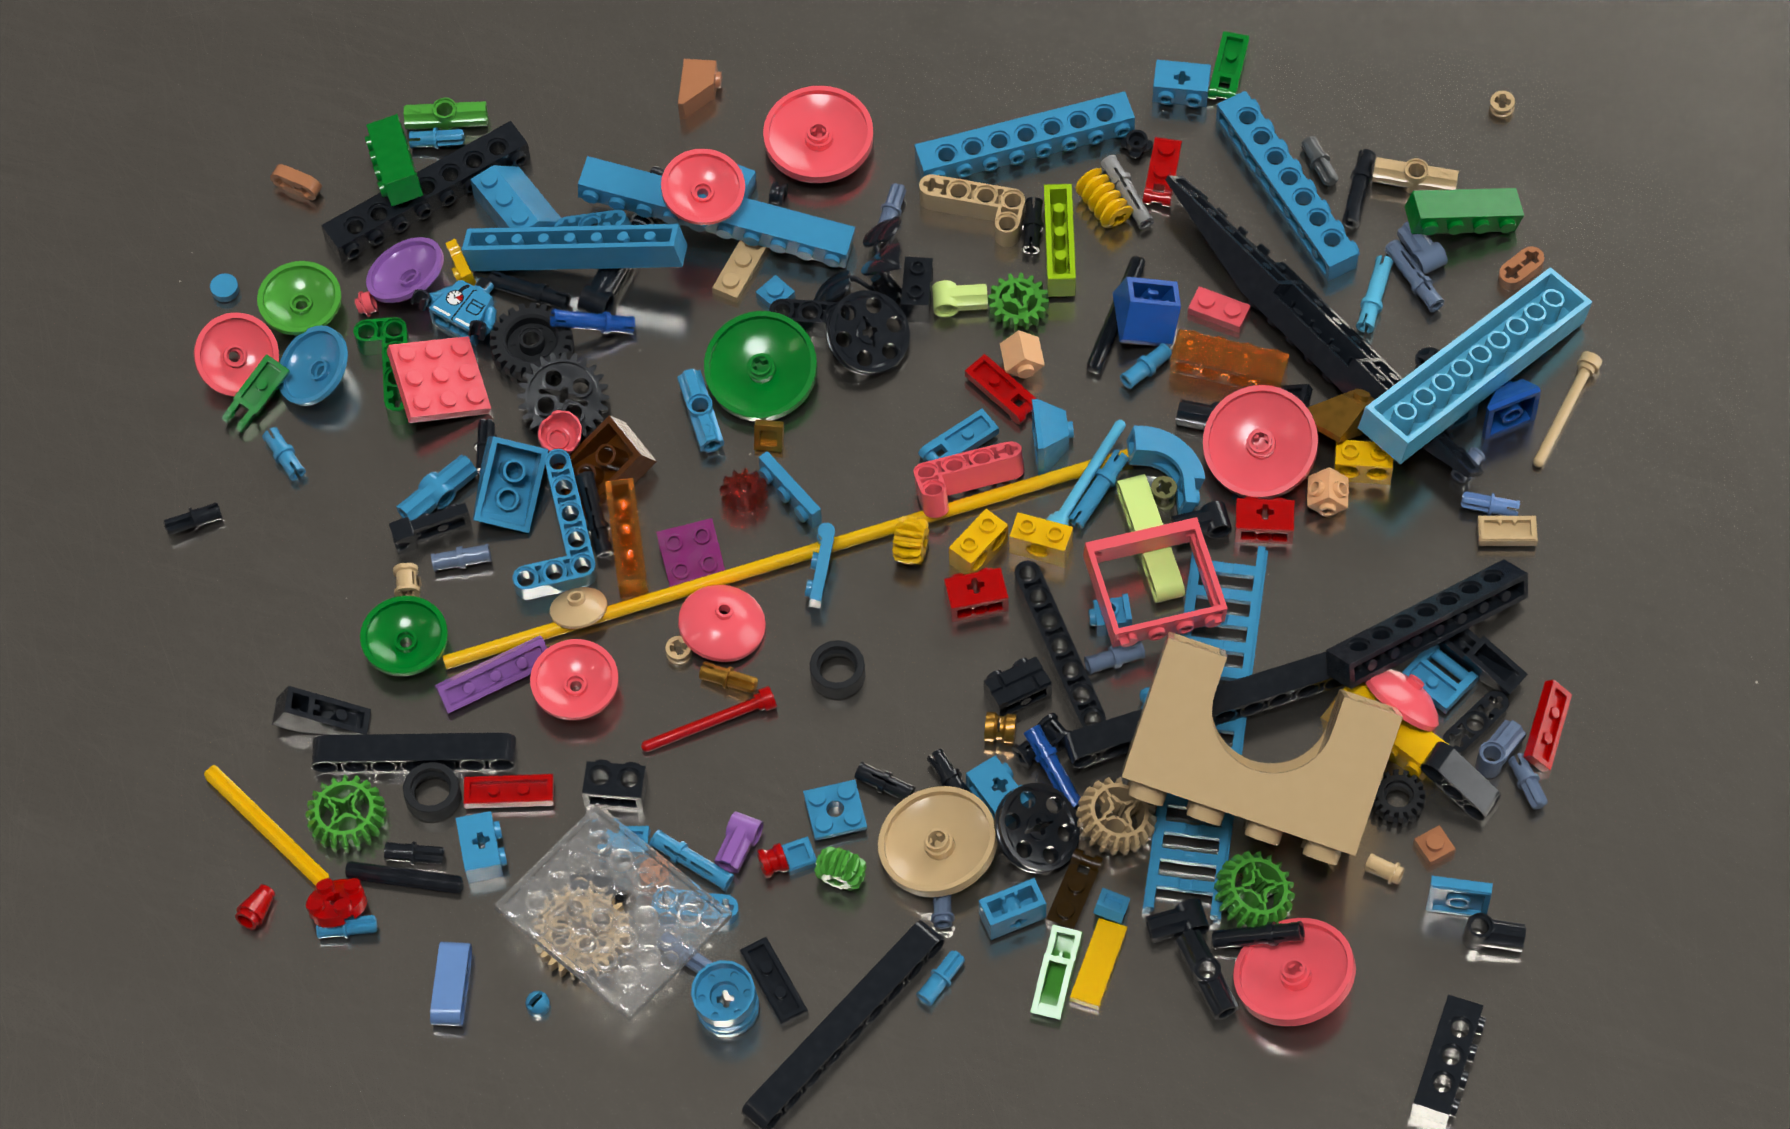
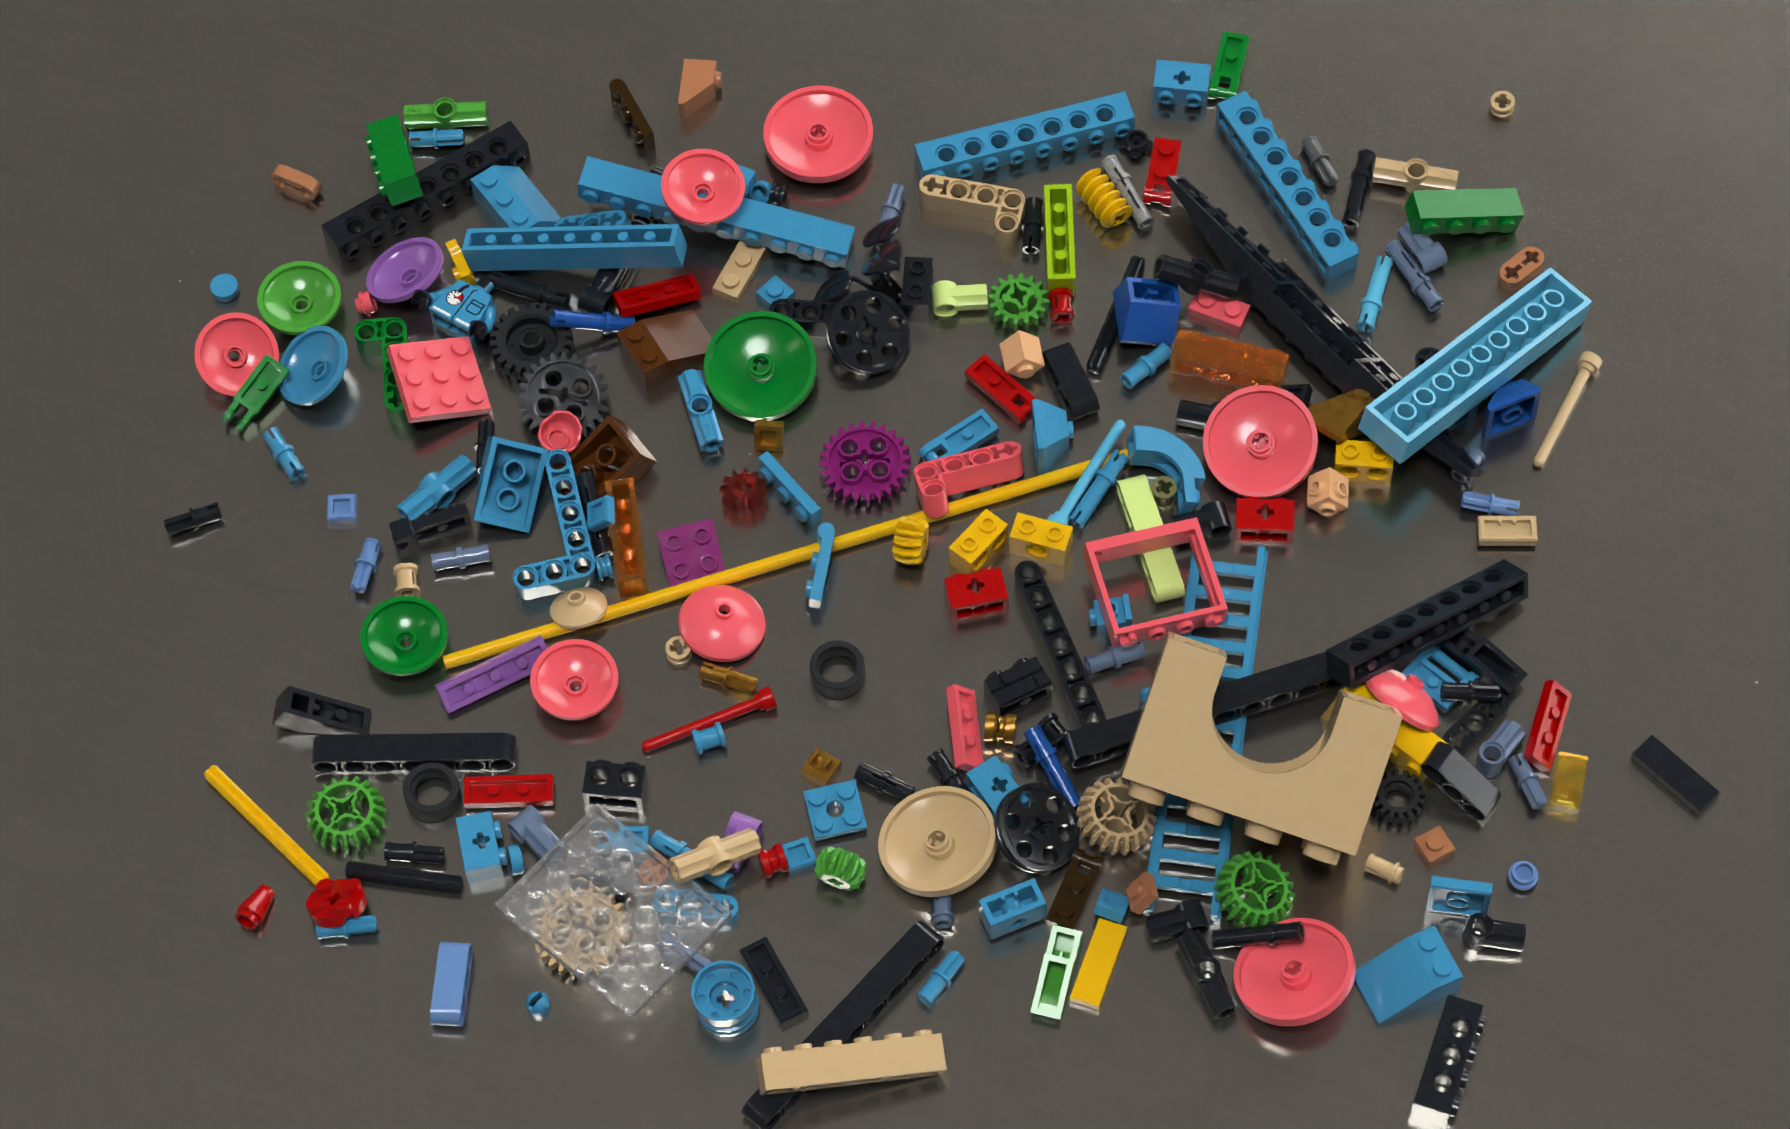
(342, 509): none -> medium blue tile
(365, 565): none -> medium blue axle
(515, 860): none -> dark azure tile
(532, 829): none -> sand blue piece
(600, 513): none -> dark azure tile
(603, 567): none -> dark azure bush
(631, 114): none -> dark brown plate
(657, 295): none -> red plate
(664, 346): none -> reddish brown slope
(709, 738): none -> dark azure bush
(714, 855): none -> tan piece
(757, 192): none -> dark azure hinge
(821, 767): none -> pearl gold tile
(850, 1063): none -> tan brick
(866, 484): none -> magenta gear
(964, 727): none -> coral plate
(1061, 306): none -> red bush
(1070, 381): none -> black beam
(1142, 893): none -> nougat plate
(1196, 276): none -> black piece
(1408, 976): none -> dark azure slope
(1469, 691): none -> black axle
(1523, 875): none -> medium blue plate
(1568, 782): none -> clear yellow plate
(1675, 774): none -> black tile

